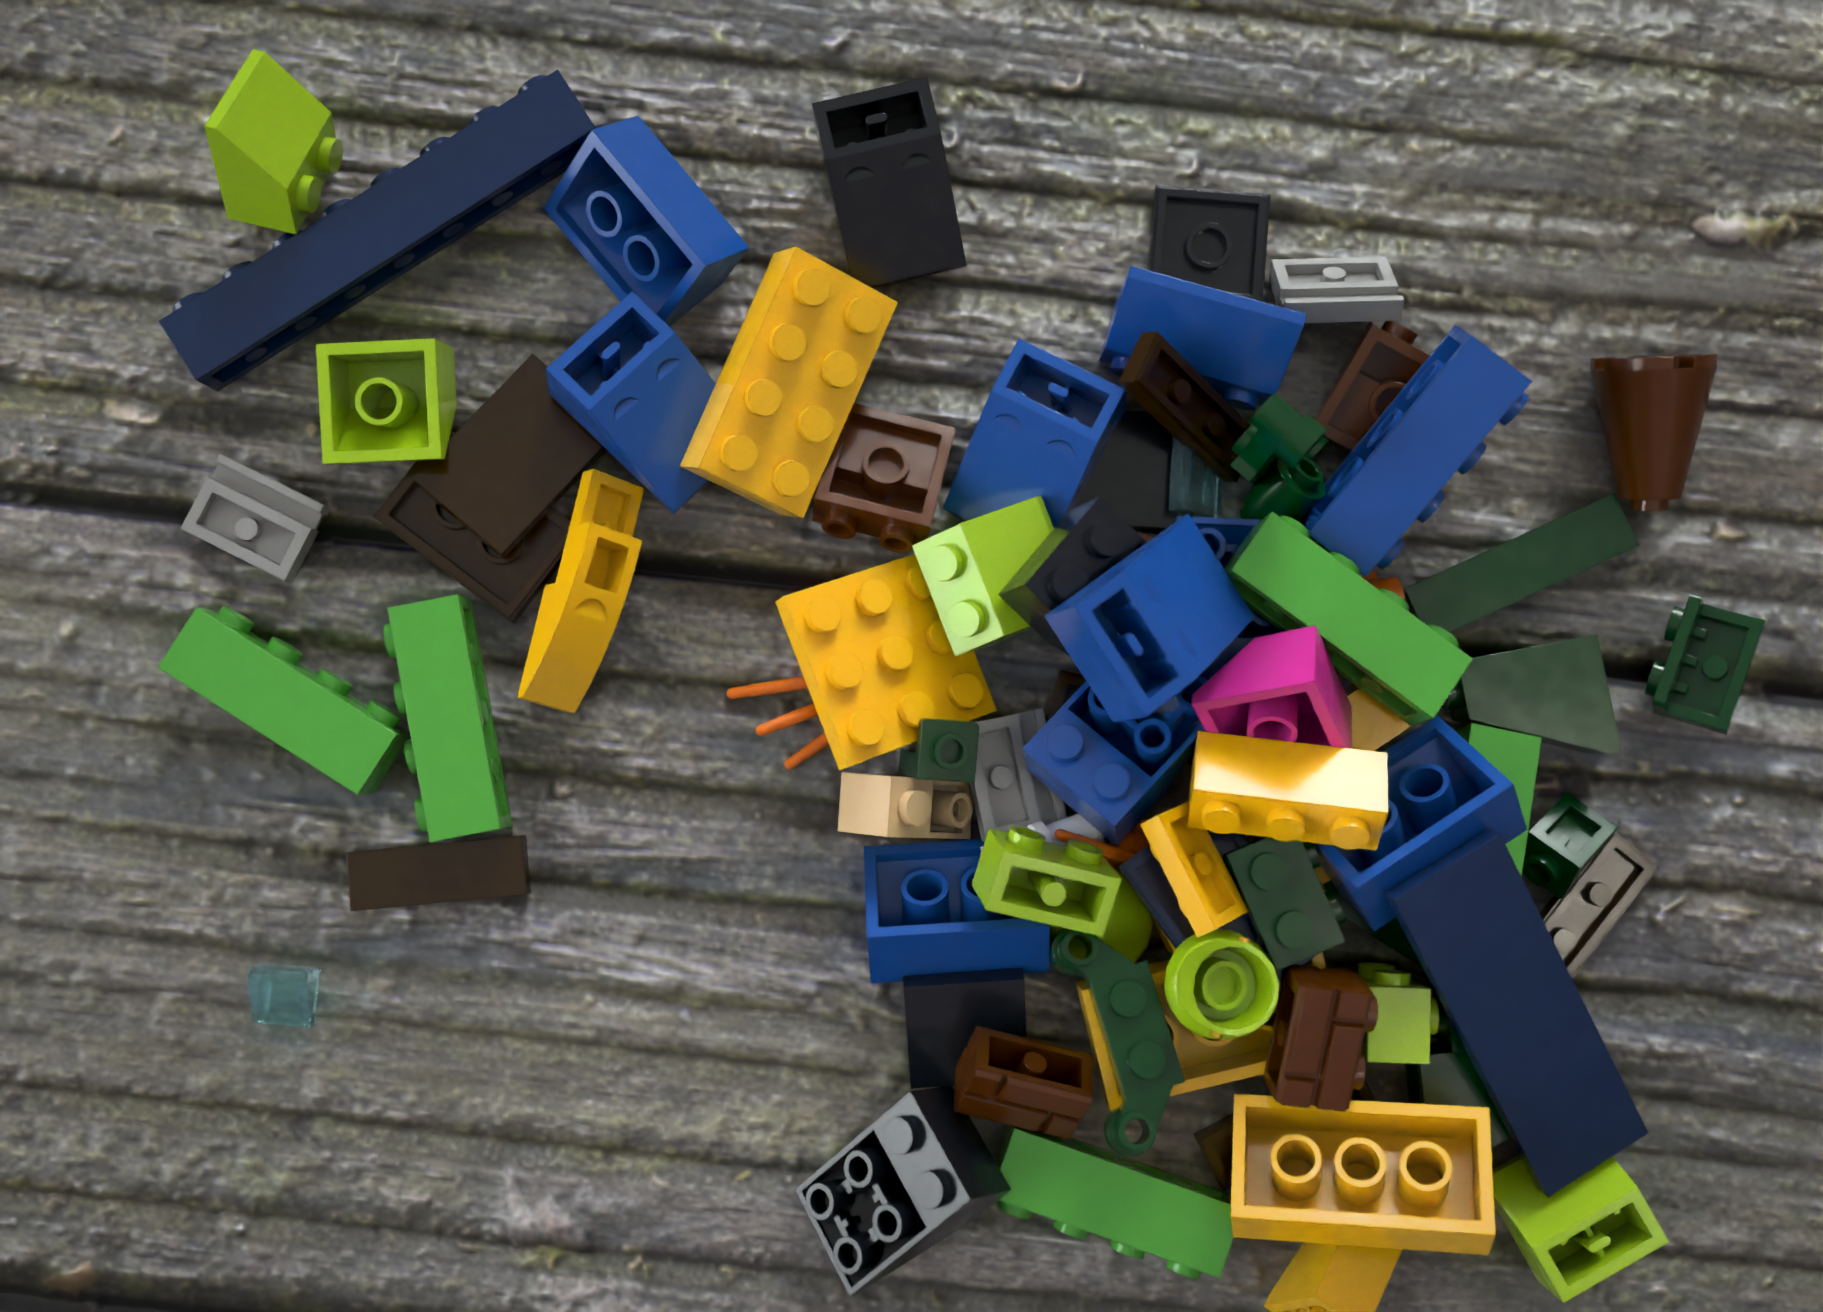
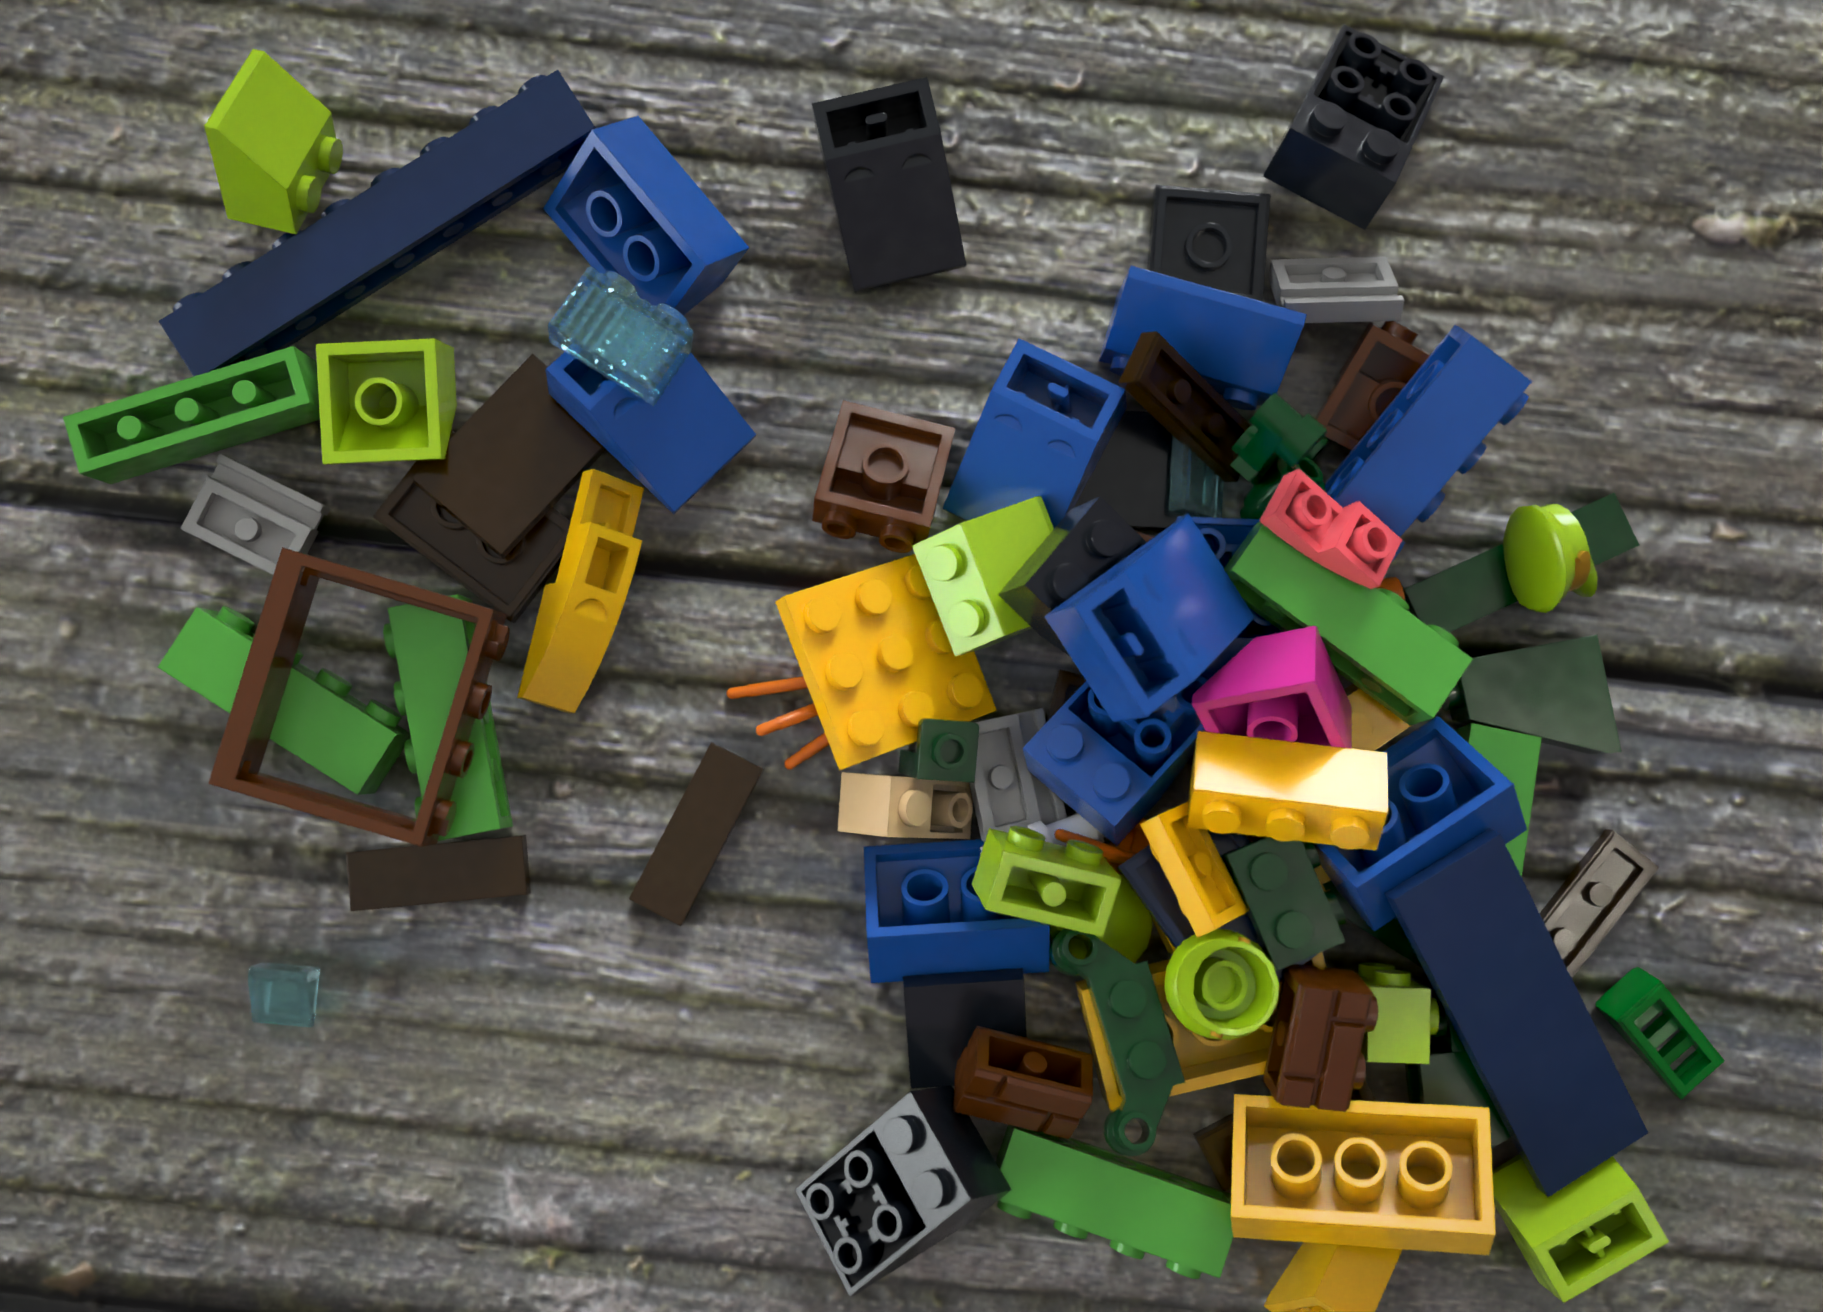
(195, 416): none -> bright green brick
(268, 672): none -> reddish brown window
(622, 334): none -> clear light blue brick
(696, 834): none -> dark brown tile
(789, 382): yellow brick -> none
(1336, 537): none -> coral slope
(1354, 127): none -> black slope
(1547, 557): none -> lime piece
(1564, 844): dark green bracket -> none
(1635, 1003): none -> green slope
(1652, 421): reddish brown cone -> none
(1704, 665): dark green bracket -> none

